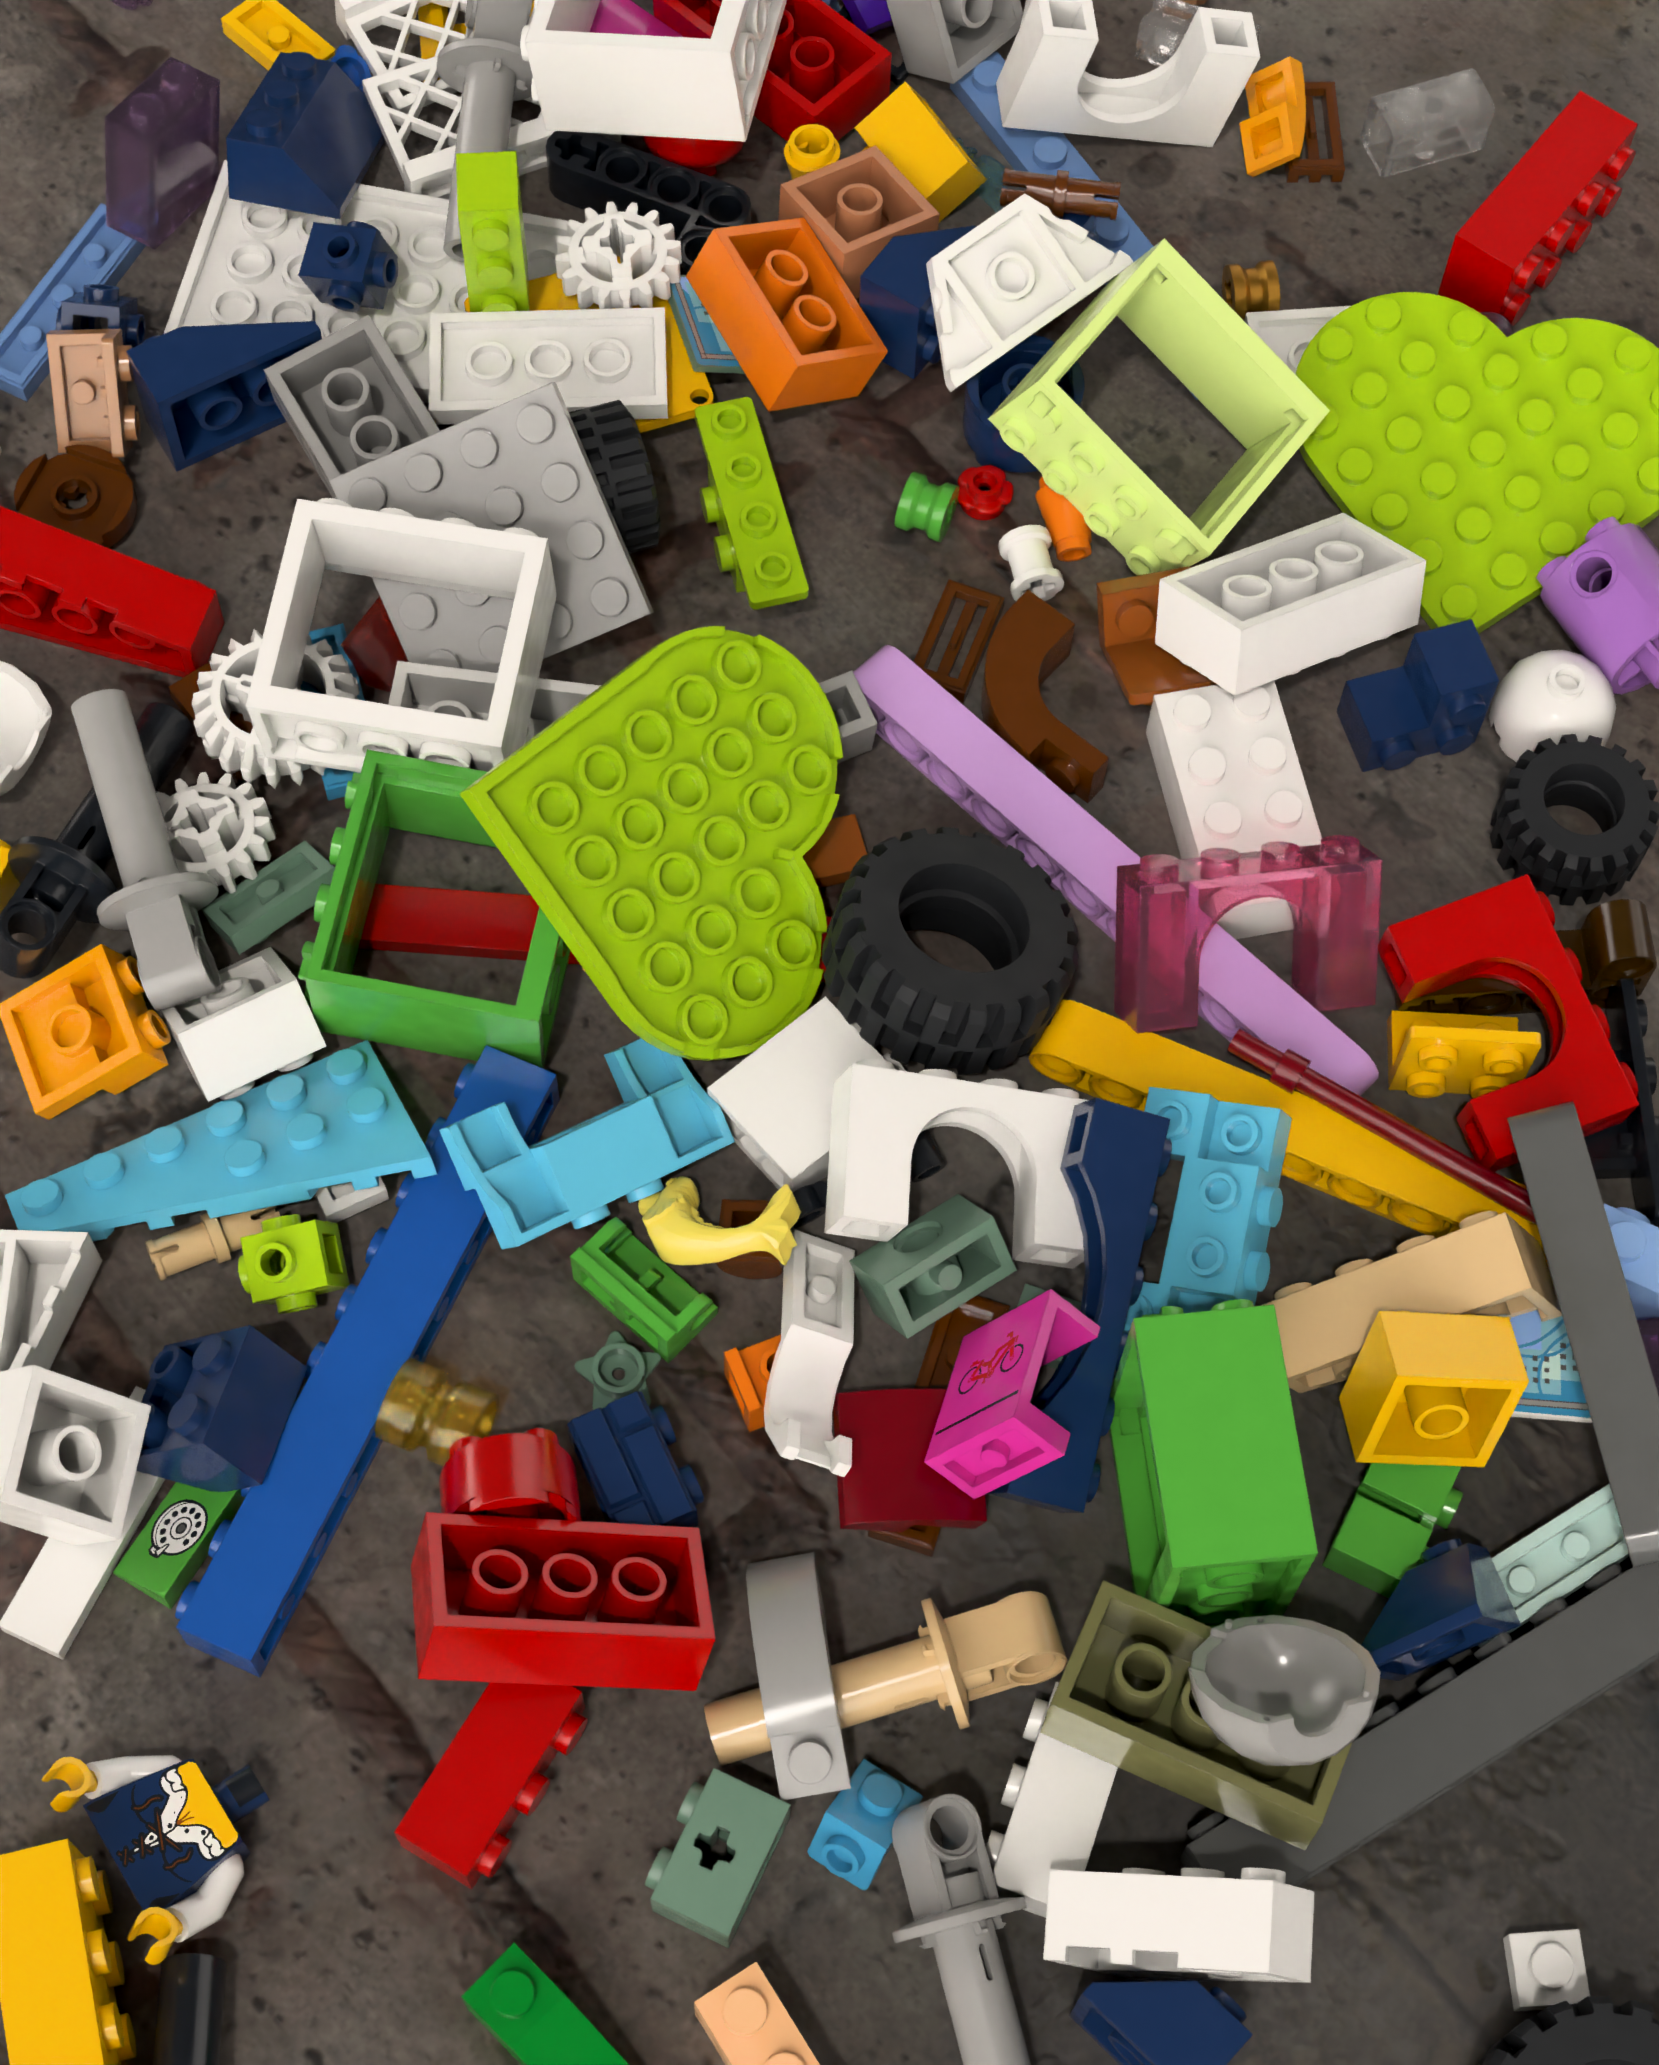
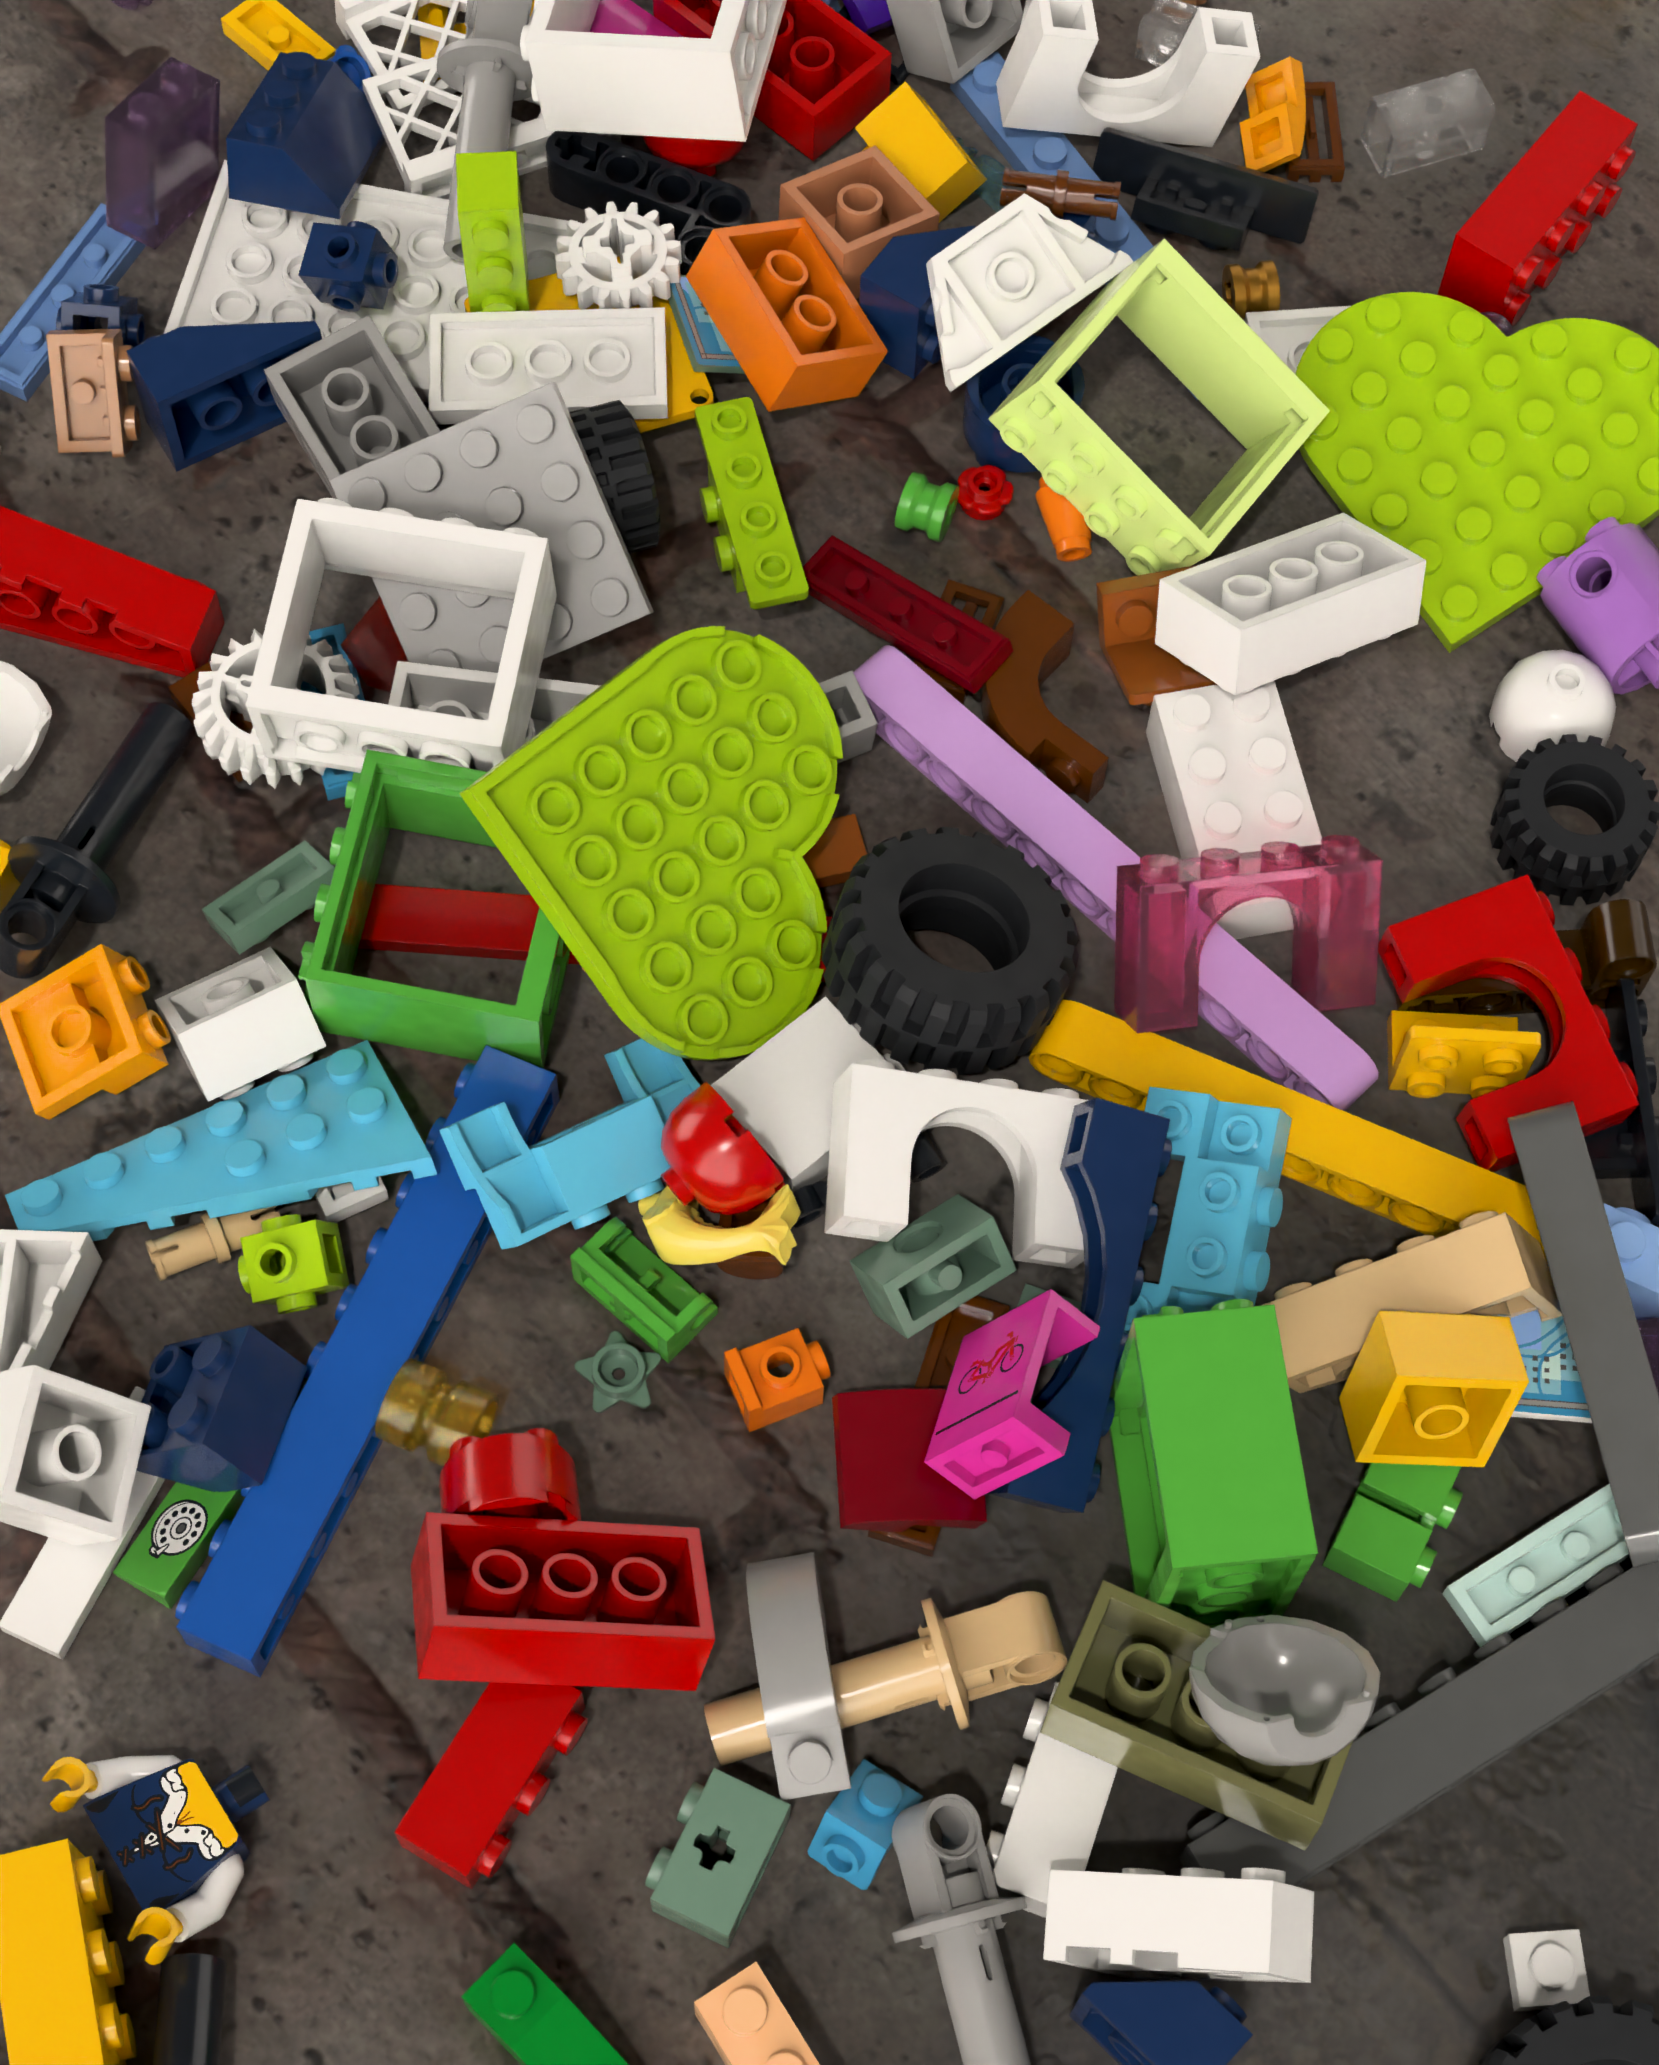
(86, 470): reddish brown plate -> none
(156, 898): light grey piece -> none
(217, 828): white gear -> none
(631, 1465): dark blue brick -> none
(715, 1156): none -> red cylinder
(810, 149): yellow cone -> none
(812, 1354): white piece -> none
(905, 615): none -> dark red tile
(1030, 562): white bush -> none
(1201, 193): none -> black bracket
(1292, 1072): dark red bar -> none
(1424, 705): dark blue brick -> none
(1440, 1611): dark blue slope -> none

